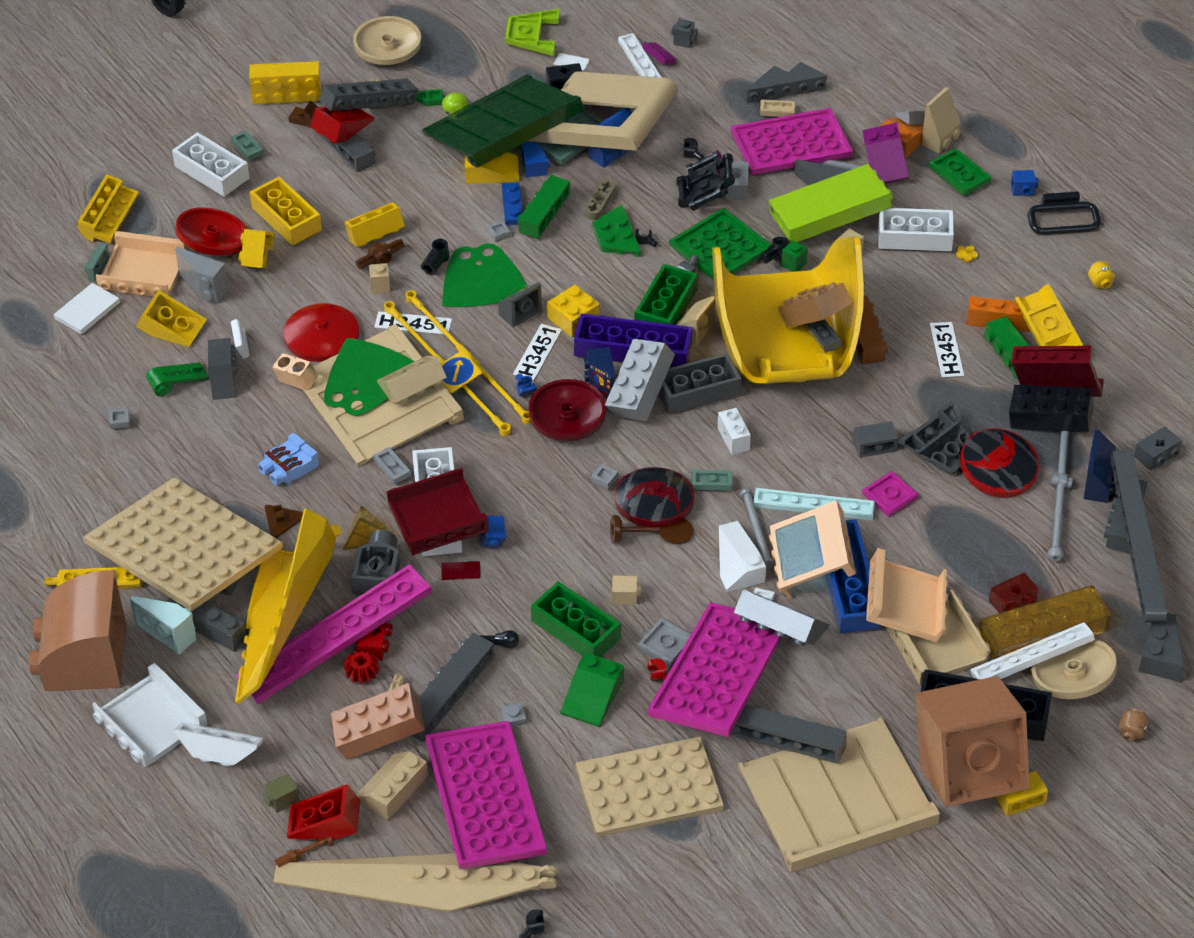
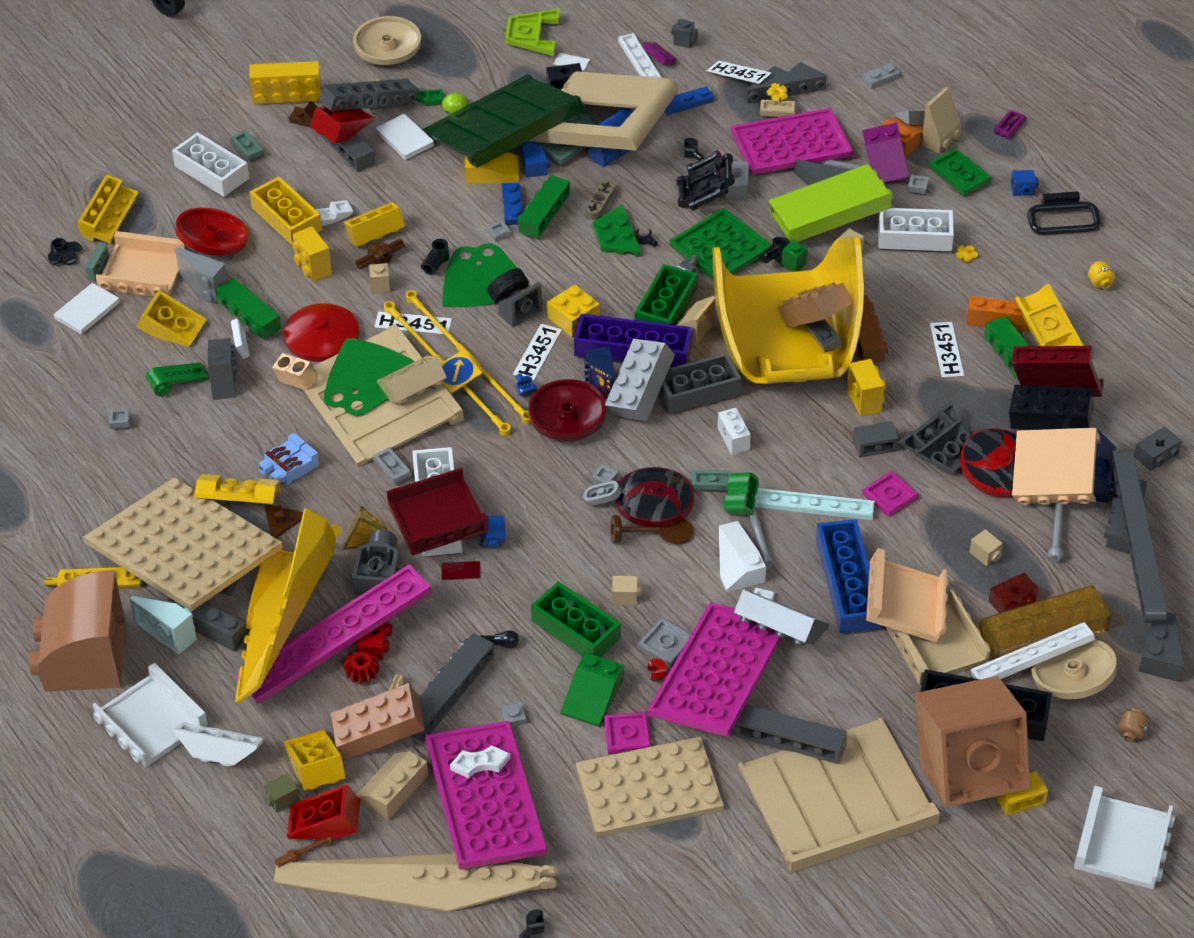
(63, 251): none -> black plate
(230, 489): none -> yellow piece
(248, 308): none -> green brick
(255, 248): yellow brick -> none
(311, 254): none -> yellow brick
(315, 760): none -> yellow slope
(336, 212): none -> white slope
(404, 136): none -> white tile
(472, 762): none -> white tile
(507, 284): none -> black tyre
(602, 493): none -> light grey plate
(626, 732): none -> dark pink tile
(689, 100): none -> blue plate
(739, 72): none -> white sticker
(741, 494): none -> green brick
(777, 92): none -> yellow plant
(811, 546): panel -> none
(866, 387): none -> yellow brick
(880, 75): none -> light grey plate
(918, 184): none -> light grey plate
(986, 548): none -> tan brick
(1012, 123): none -> magenta tile
(1055, 466): none -> light nougat panel
(1124, 840): none -> white panel

